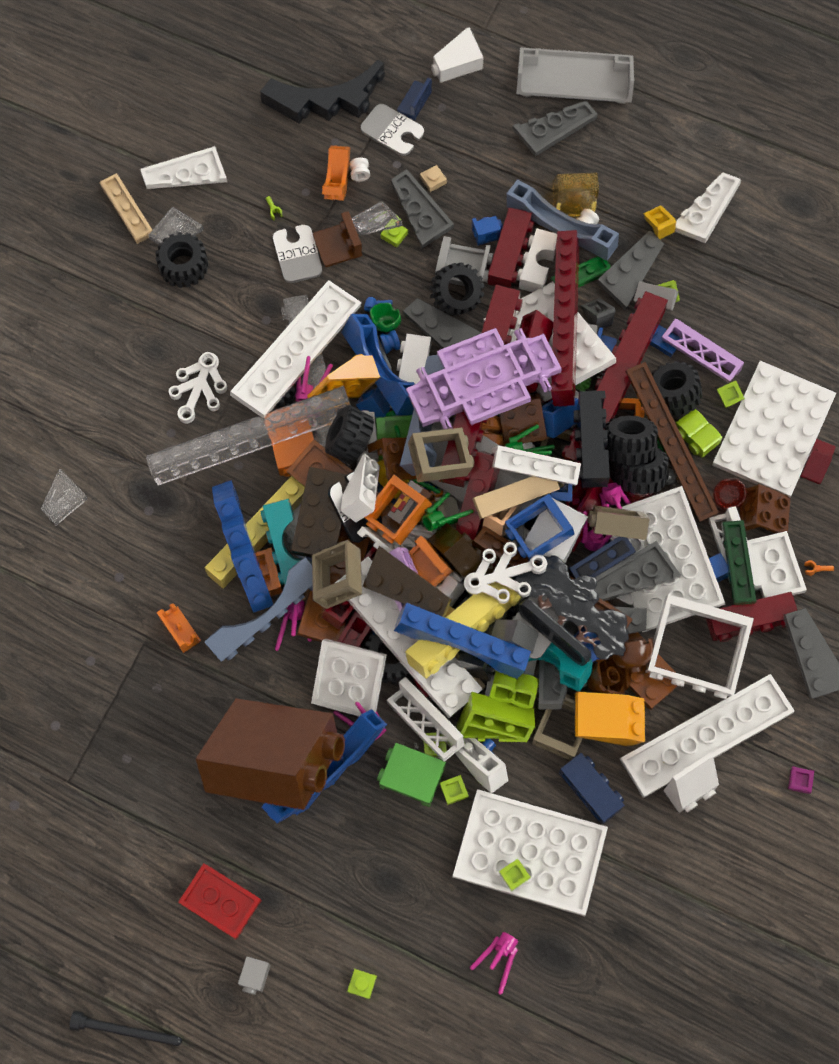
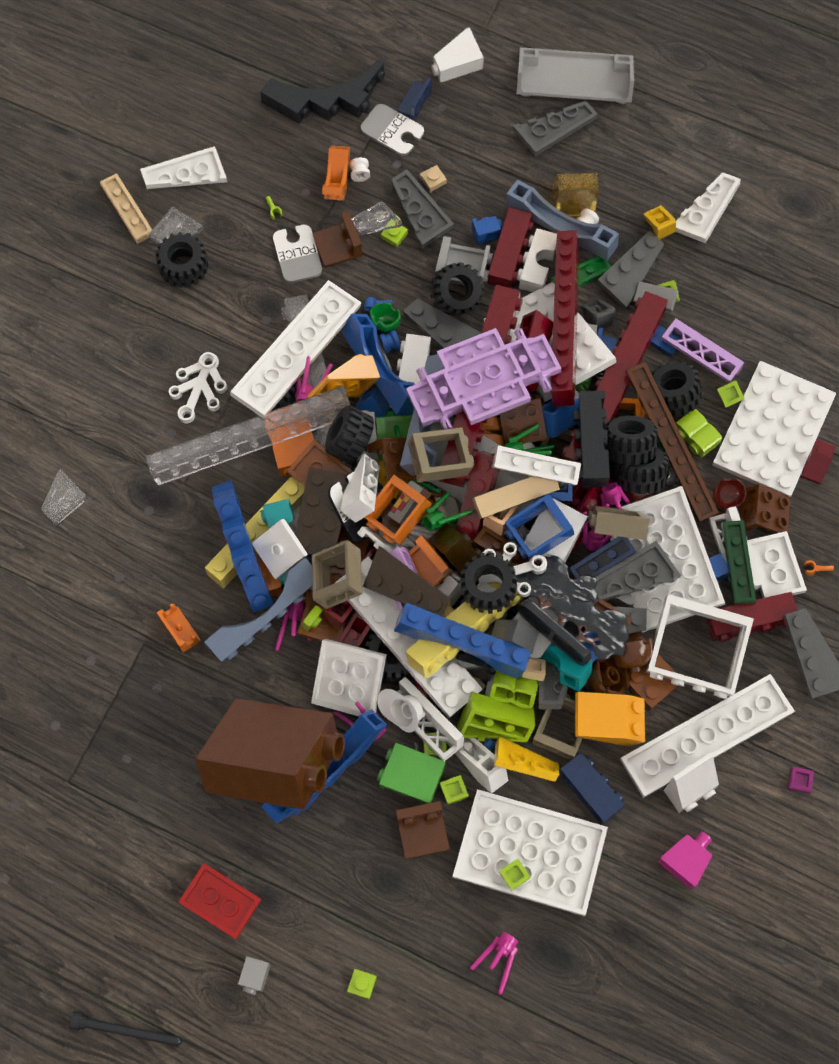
(279, 548): none -> white plate
(313, 619): none -> lime plate
(400, 709): none -> white piece
(422, 830): none -> reddish brown bracket
(488, 600): none -> black tyre
(519, 759): none -> yellow wing
(535, 669): none -> tan plate
(688, 859): none -> dark pink torso

